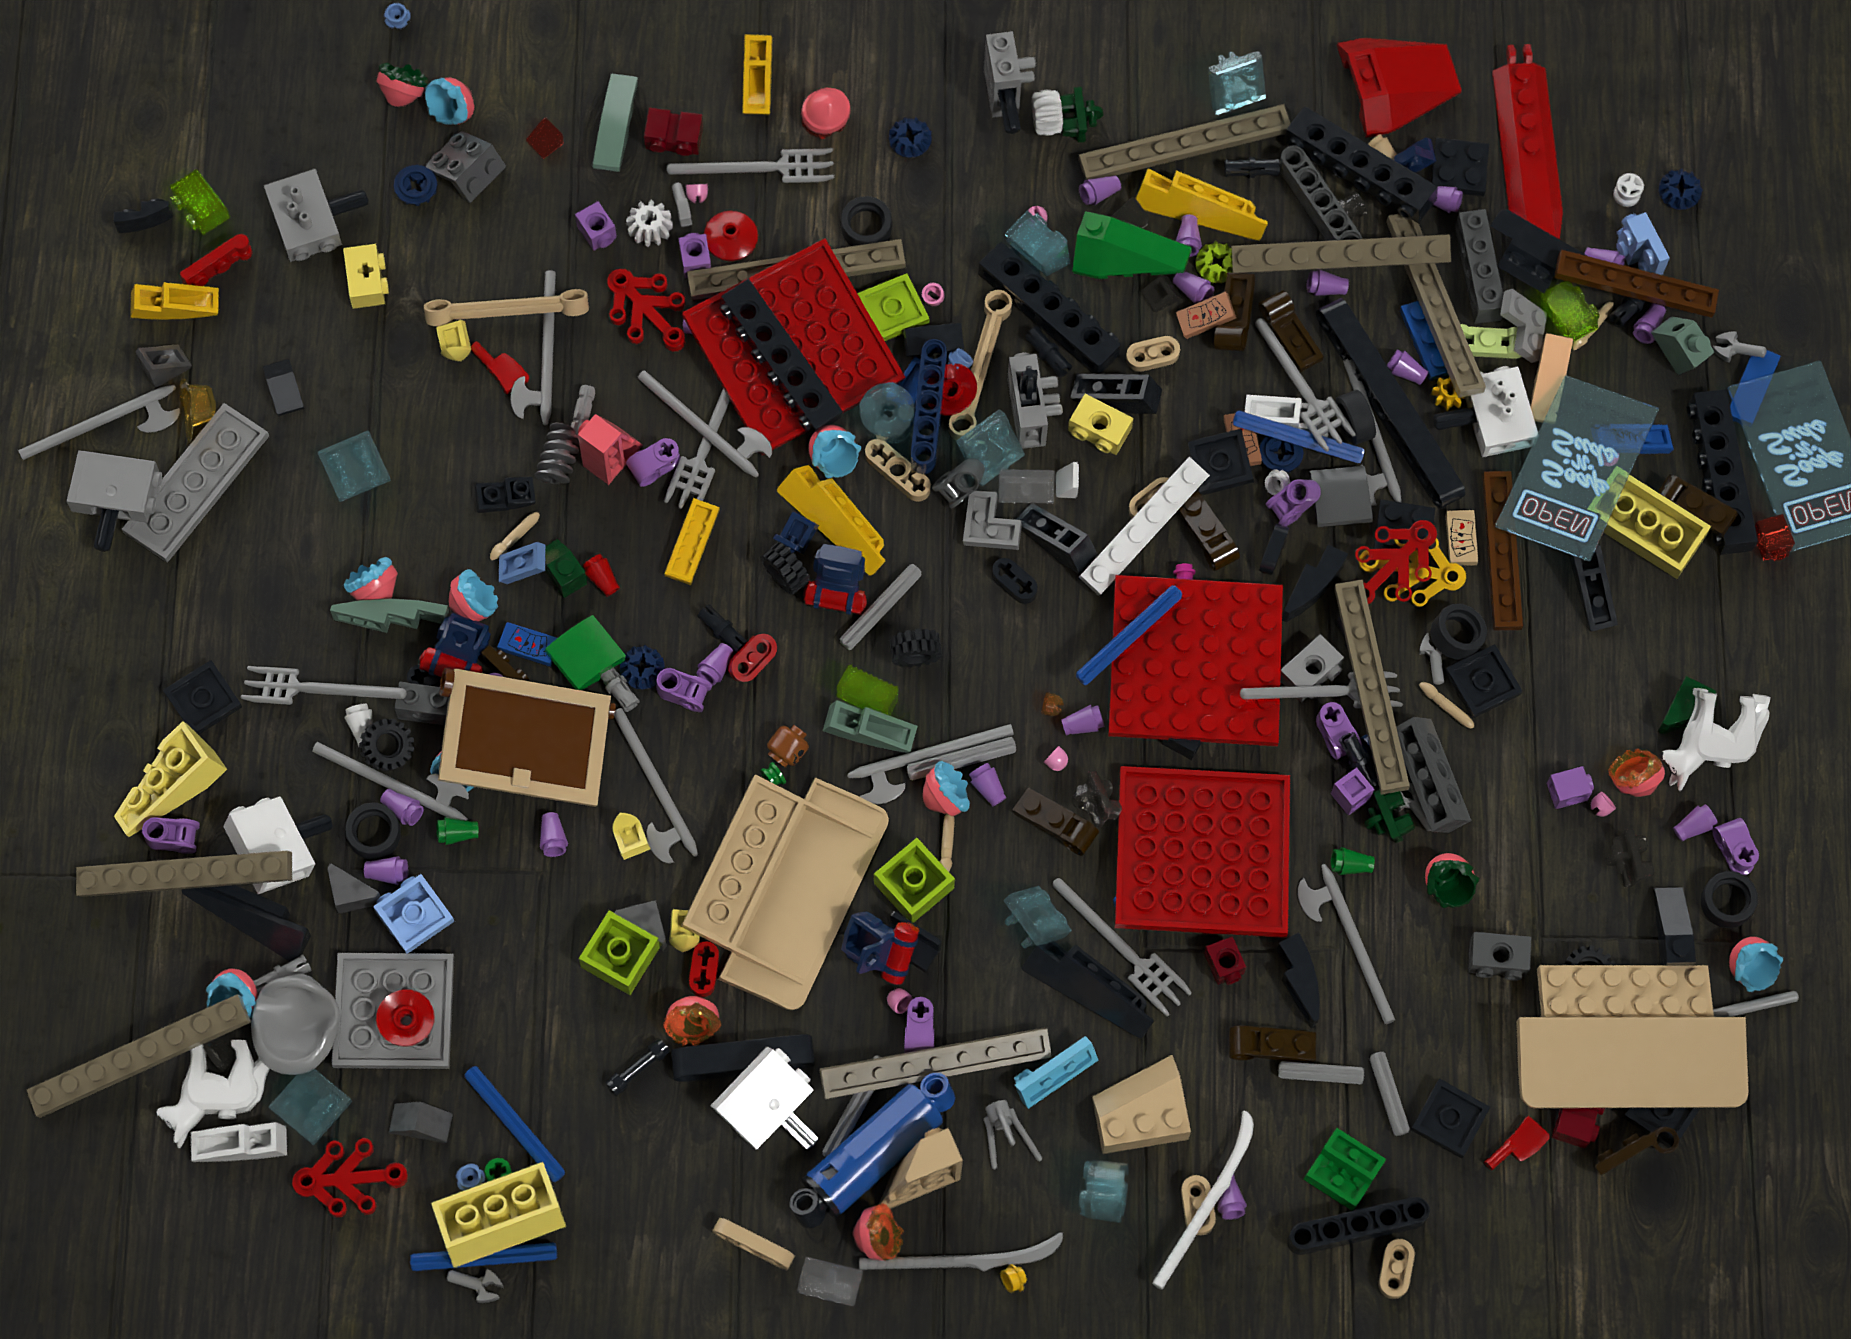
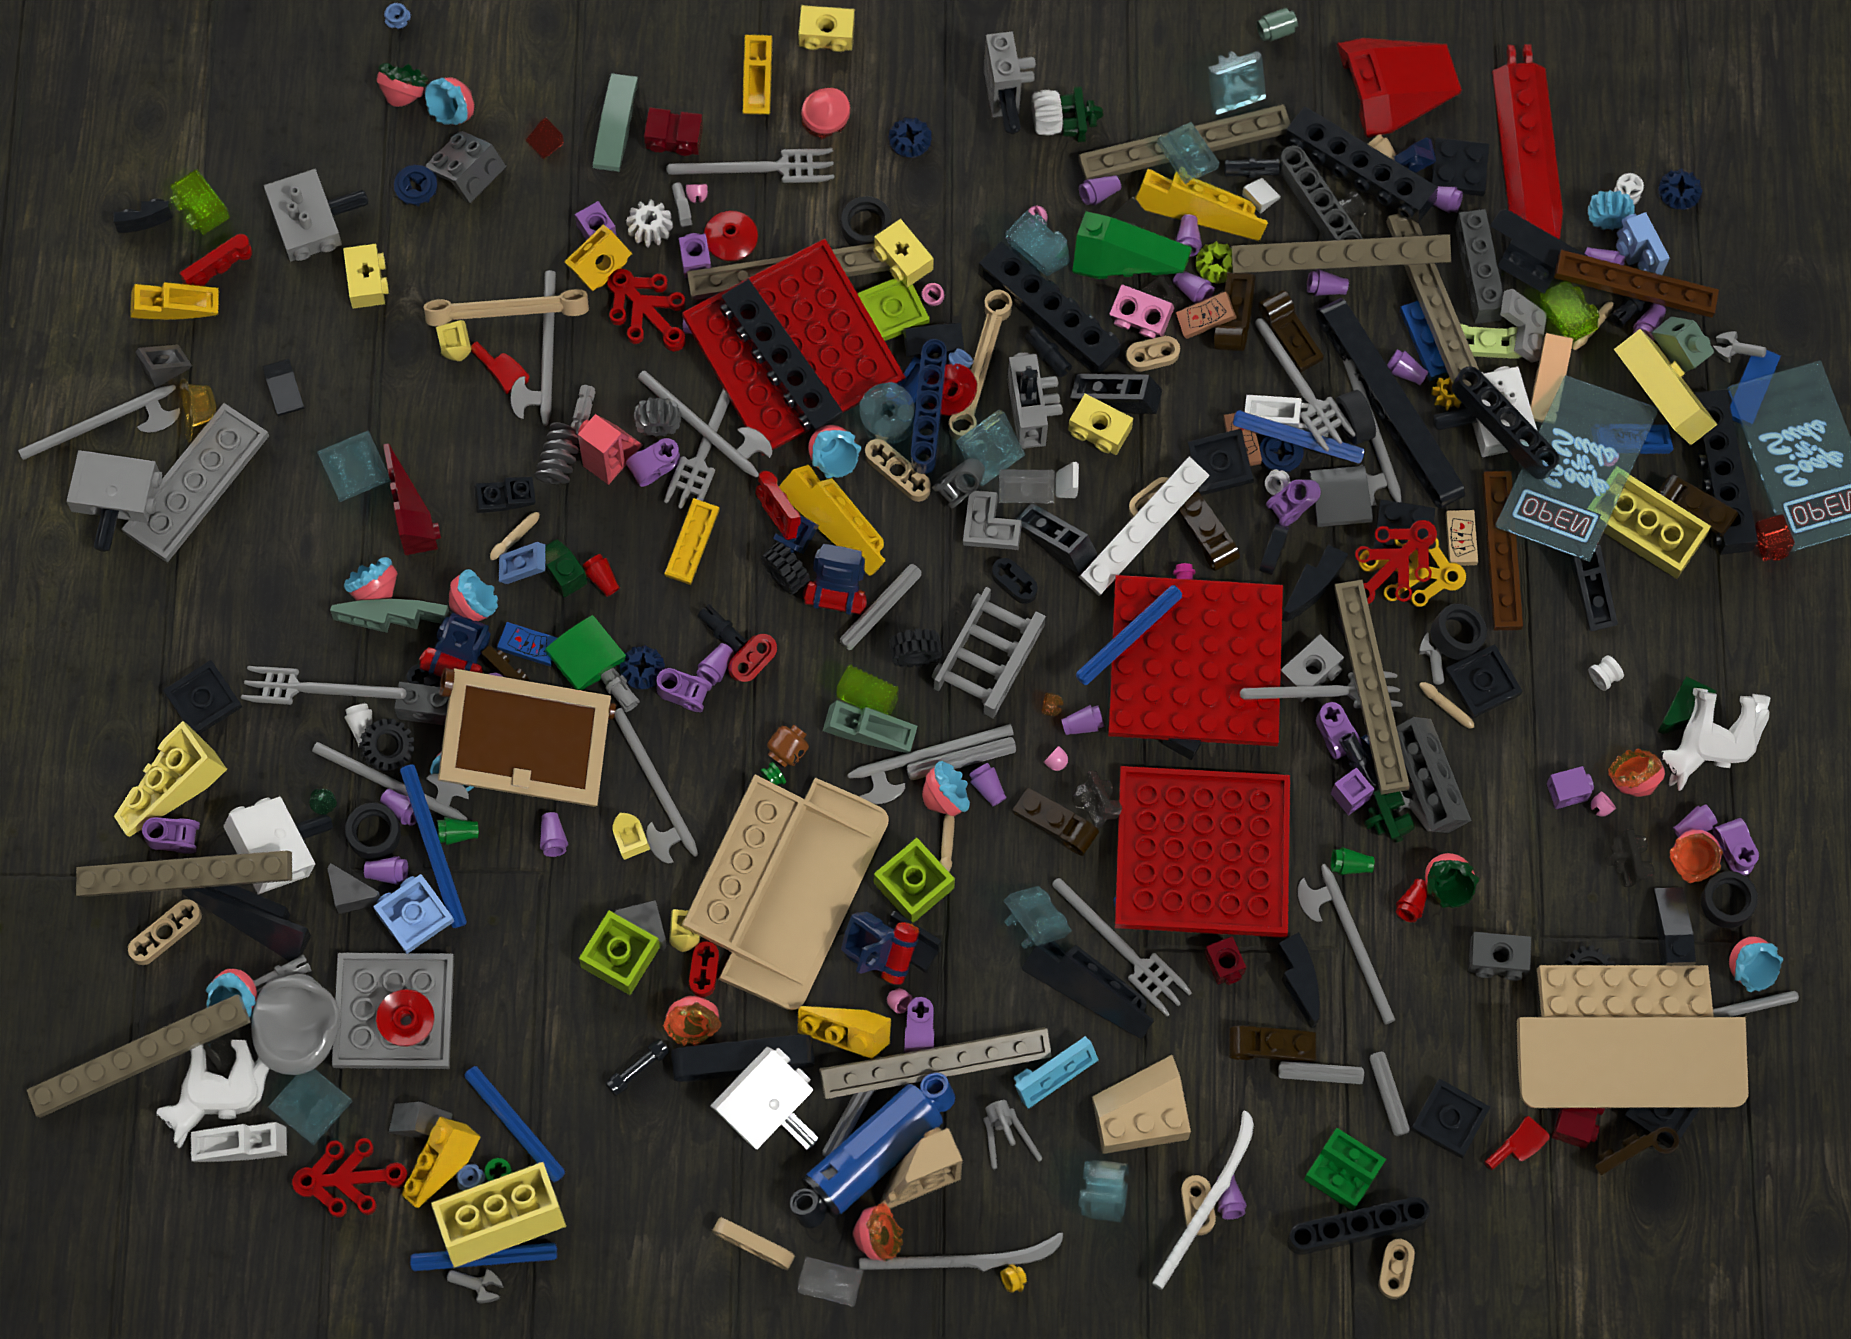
(143, 940): none -> tan beam
(322, 801): none -> clear green plate
(412, 516): none -> dark red wedge
(433, 845): none -> blue axle
(442, 1157): none -> yellow slope
(583, 260): none -> yellow brick
(657, 417): none -> dark grey gear
(777, 505): none -> red hinge
(817, 18): none -> light yellow brick
(846, 1028): none -> yellow slope
(901, 240): none -> light yellow brick
(1003, 674): none -> light grey fence
(1144, 305): none -> bright pink brick
(1188, 152): none -> clear light blue plate
(1260, 194): none -> white slope
(1276, 24): none -> sand green brick
(1412, 903): none -> red cone
(1503, 410): none -> black beam
(1606, 673): none -> white wheel
(1610, 209): none -> medium azure gear
(1665, 386): none -> light yellow brick
(1696, 855): none -> hair

